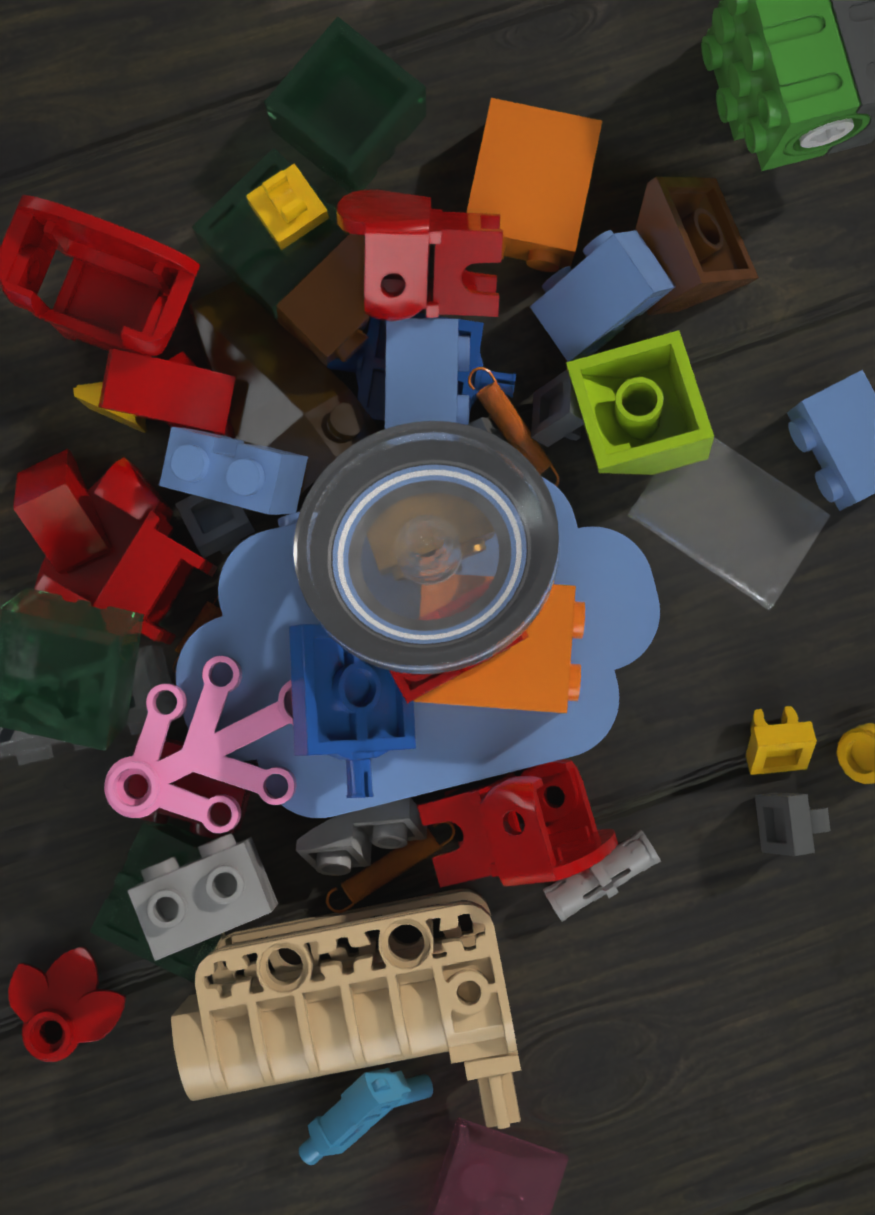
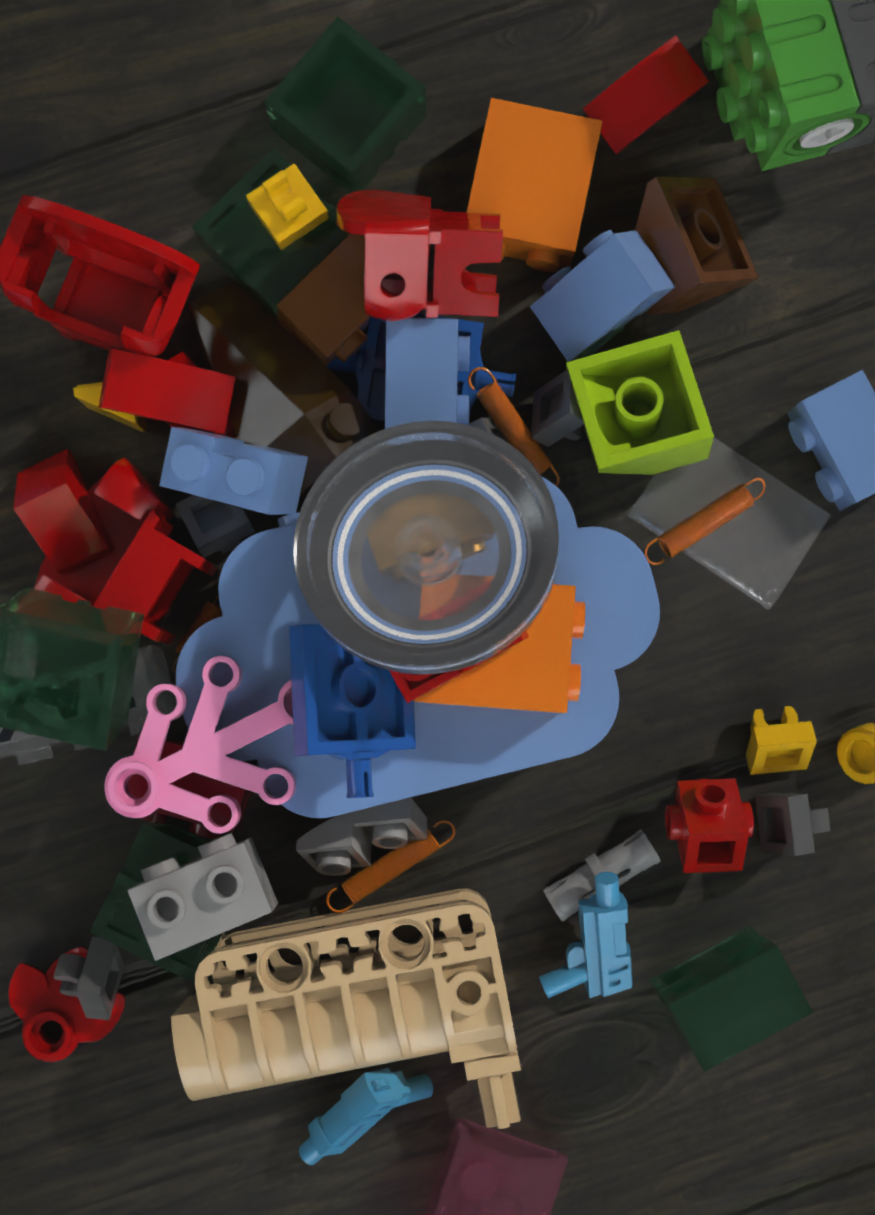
(92, 978): none -> dark grey tile
(555, 837): red piece -> none
(603, 954): none -> dark azure piece
(646, 94): none -> red slope
(705, 521): none -> orange piece
(709, 825): none -> red brick
(730, 997): none -> clear green piece

